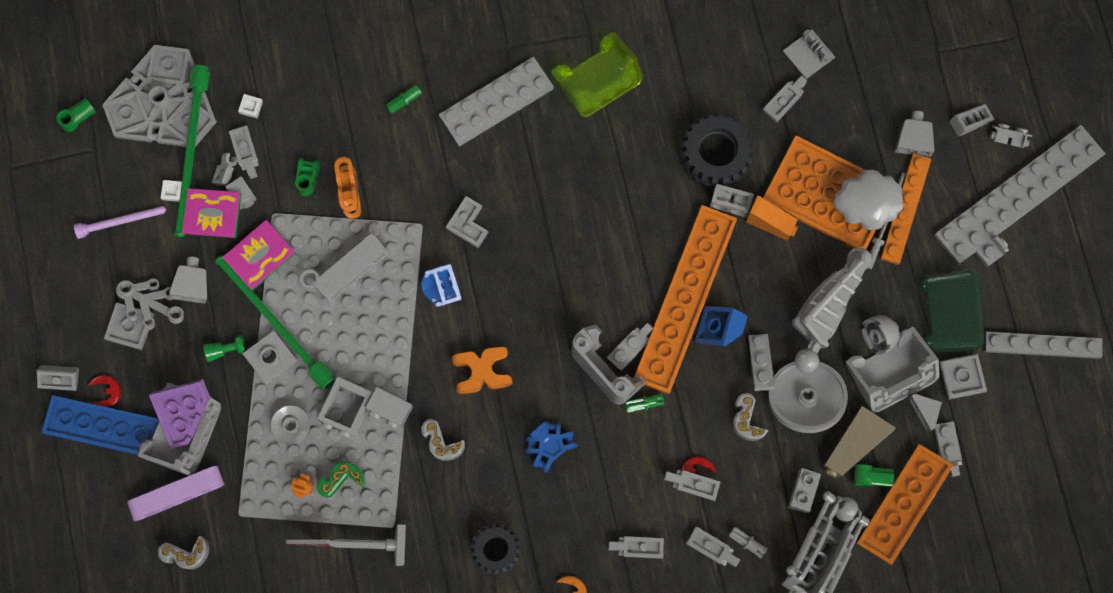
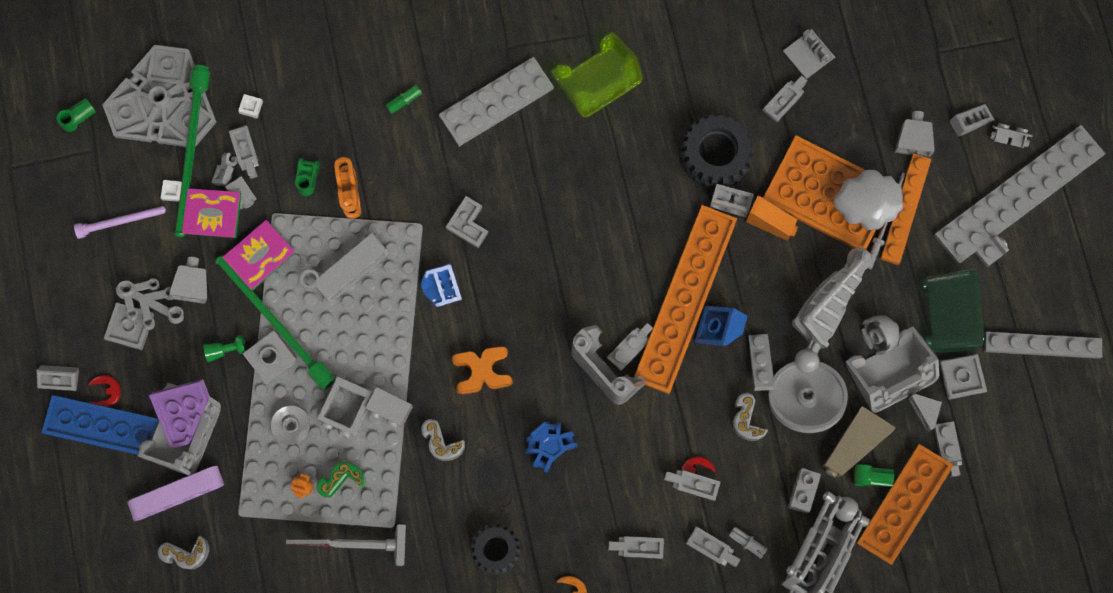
(644, 403): green axle -> none

